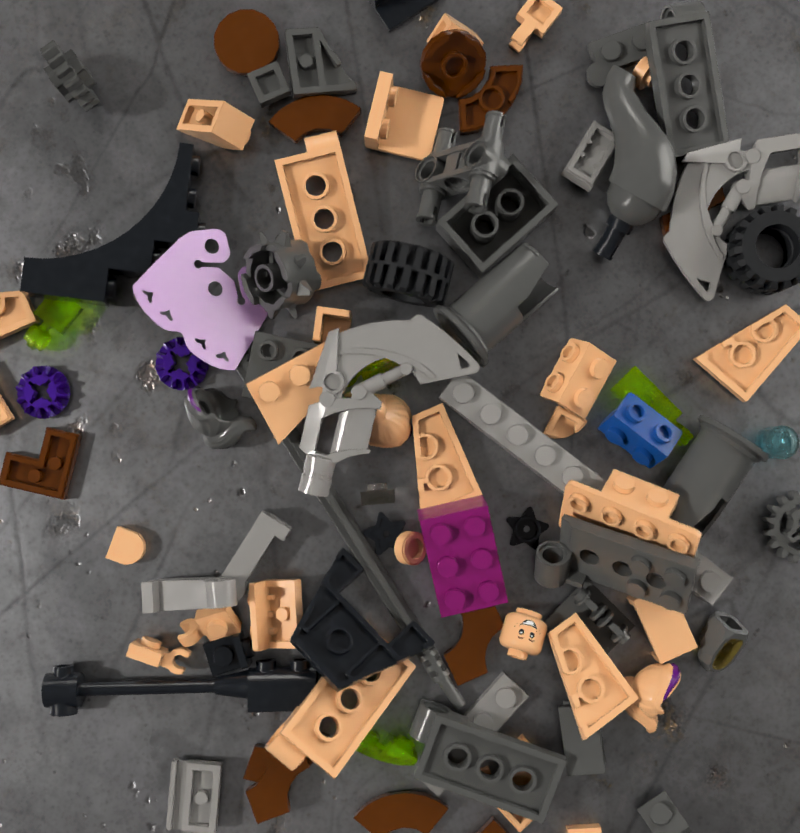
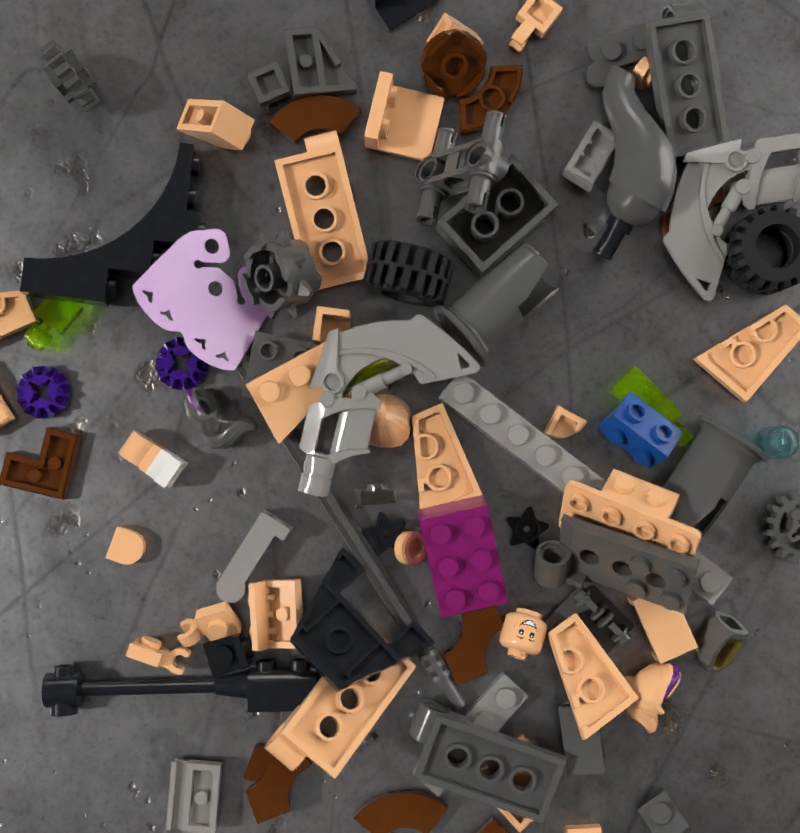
(153, 459): none -> leg
(188, 593): light grey leg -> none
(246, 41): reddish brown tile -> none
(393, 750): clear neon green slope -> none
(578, 377): light nougat bracket -> none

